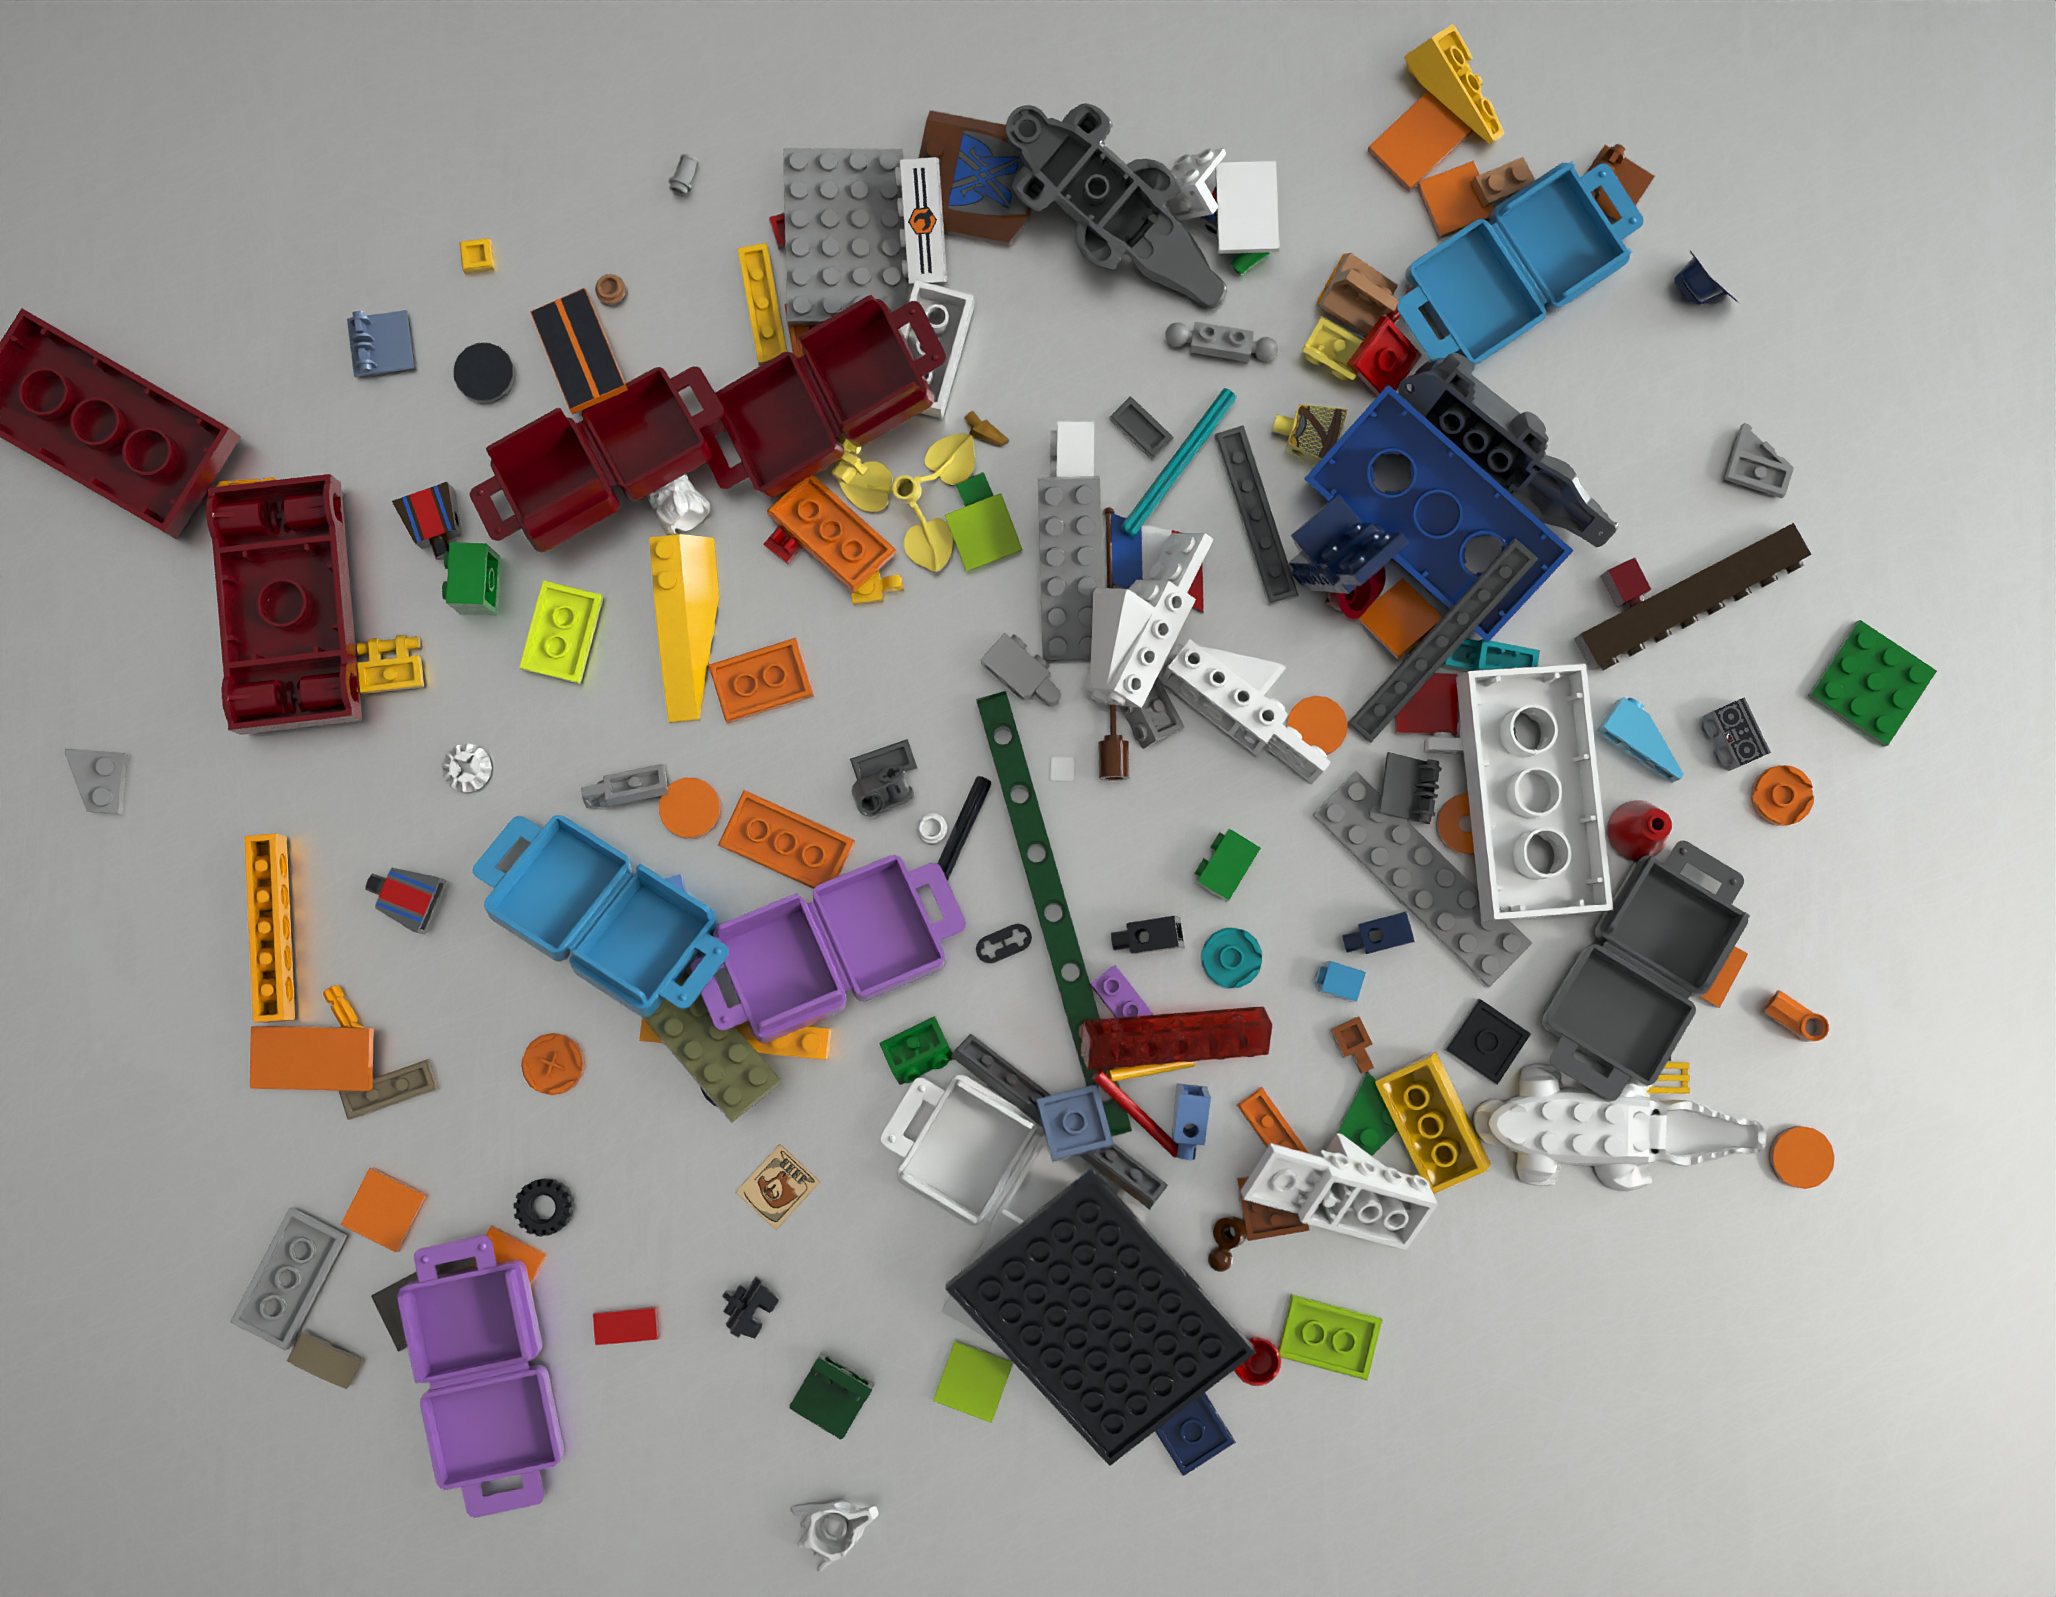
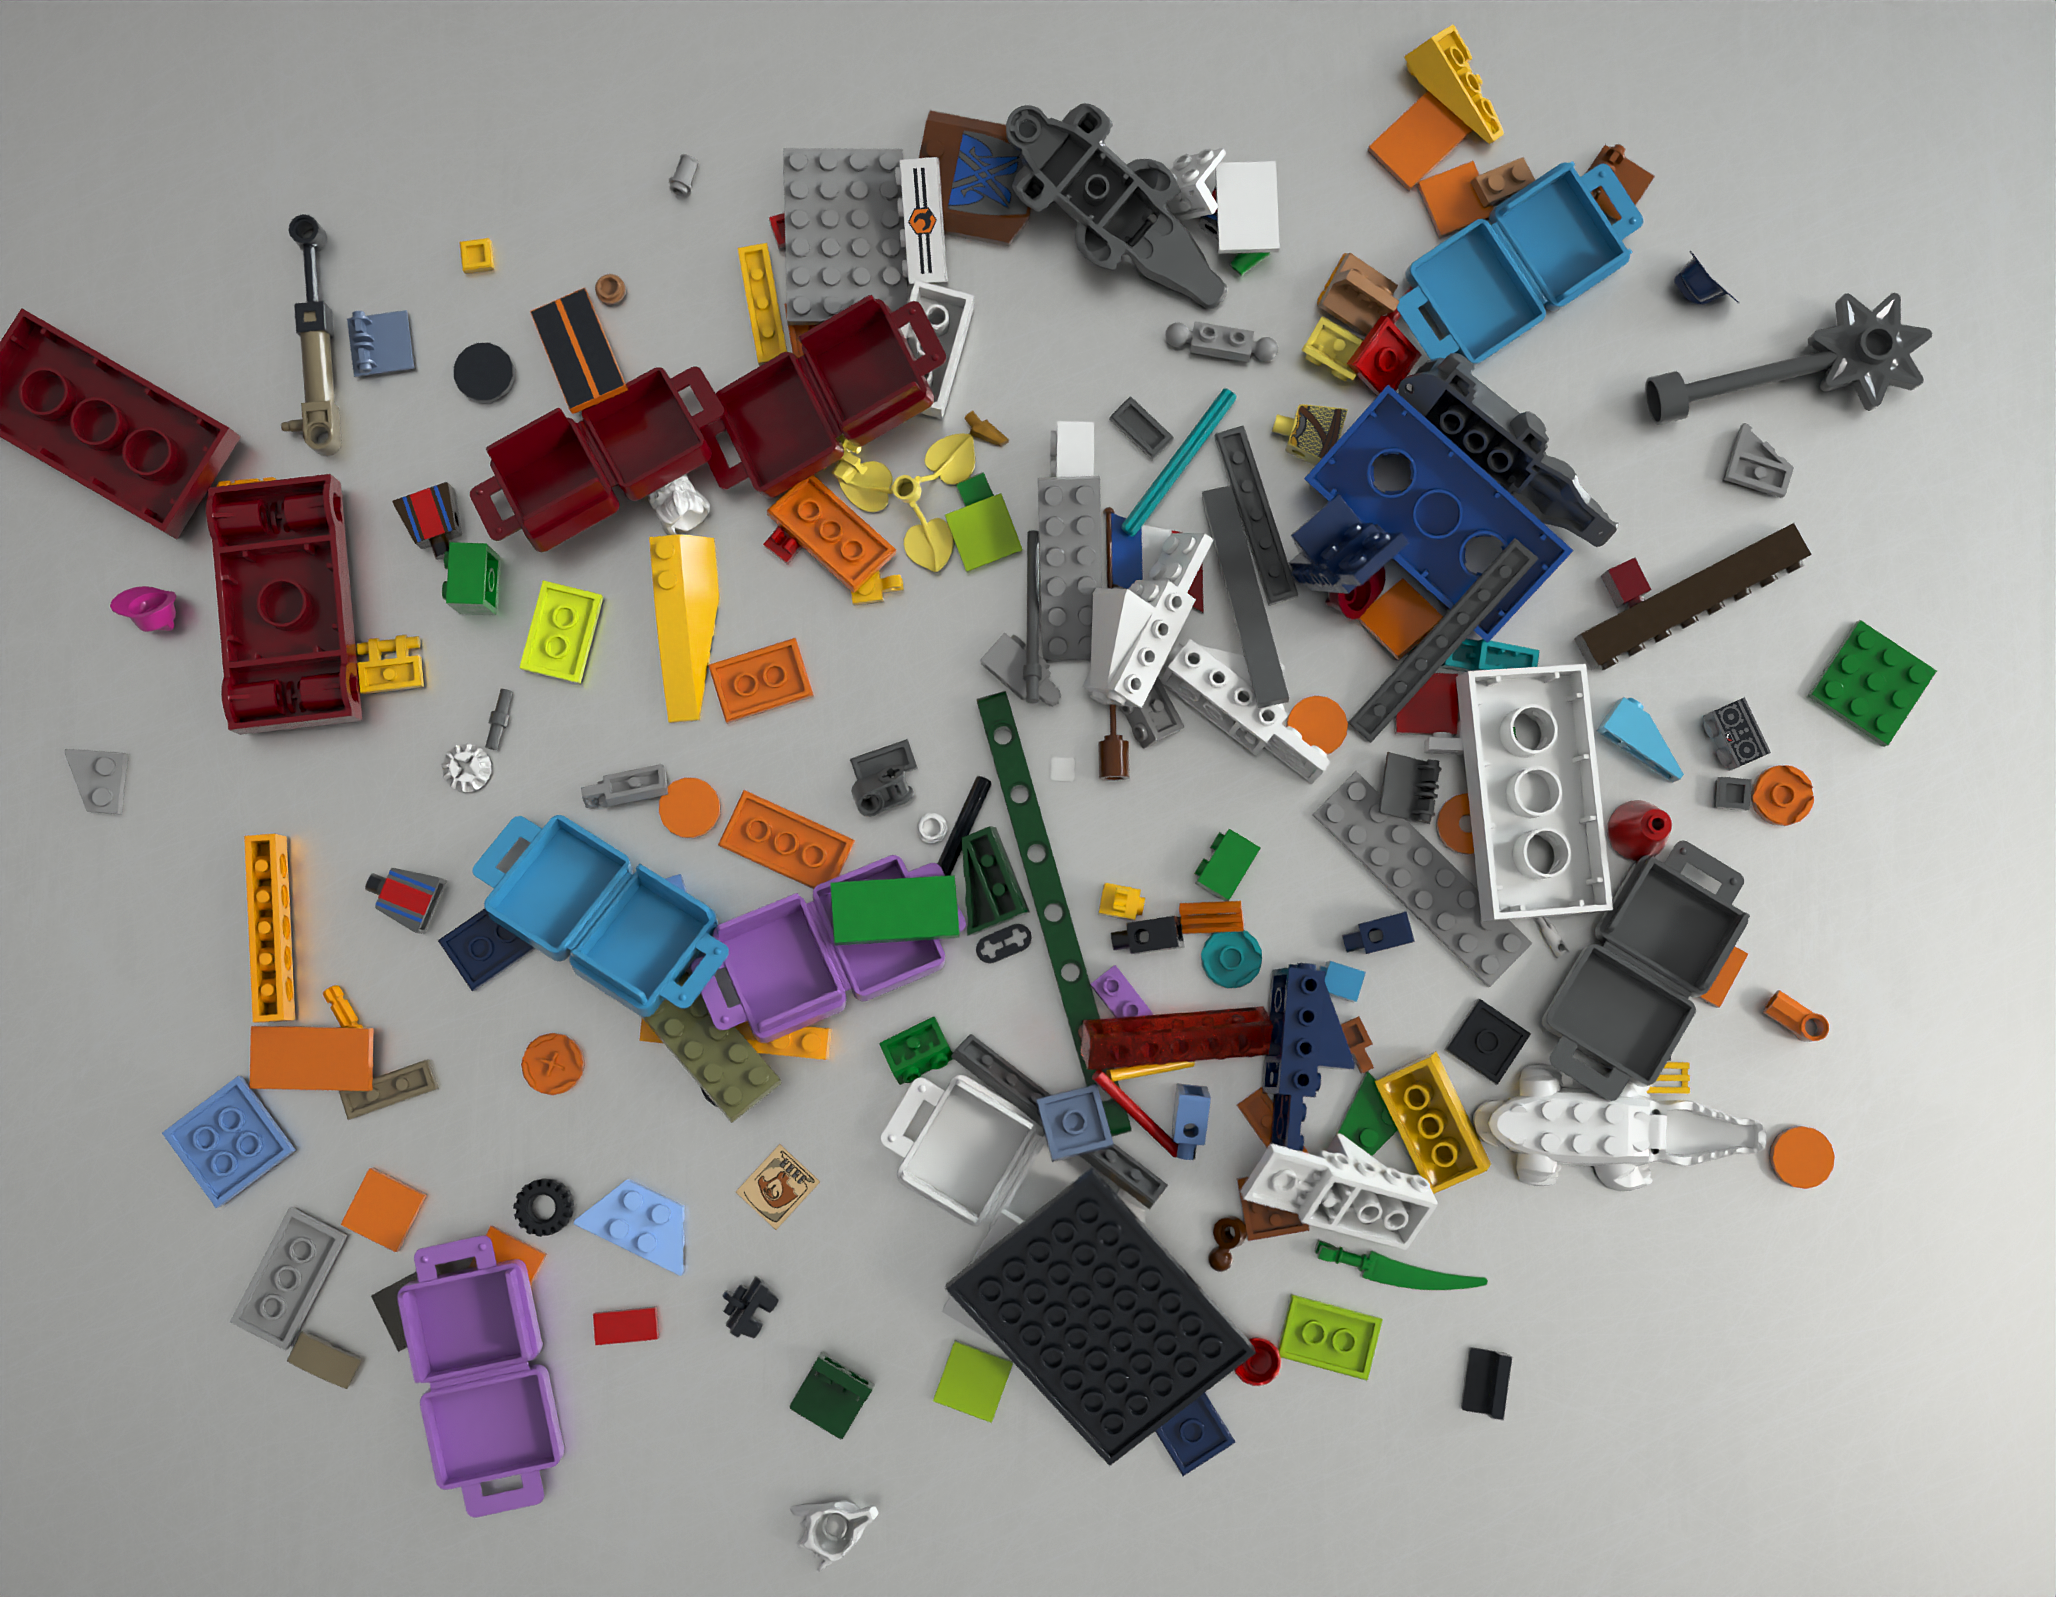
(147, 607): none -> dark pink piece
(228, 1141): none -> medium blue plate
(315, 330): none -> dark tan piece
(482, 949): none -> dark blue tile
(498, 719): none -> dark grey bar
(640, 1223): none -> light blue wing
(894, 910): none -> green tile
(990, 882): none -> dark green wedge
(1032, 670): none -> dark grey bar
(1121, 902): none -> yellow brick
(1212, 921): none -> orange tile
(1245, 597): none -> dark grey tile
(1302, 1040): none -> dark blue wedge
(1395, 1273): none -> green sword
(1486, 1382): none -> black panel
(1552, 937): none -> white piece
(1733, 793): none -> dark grey plate
(1862, 350): none -> dark grey piece

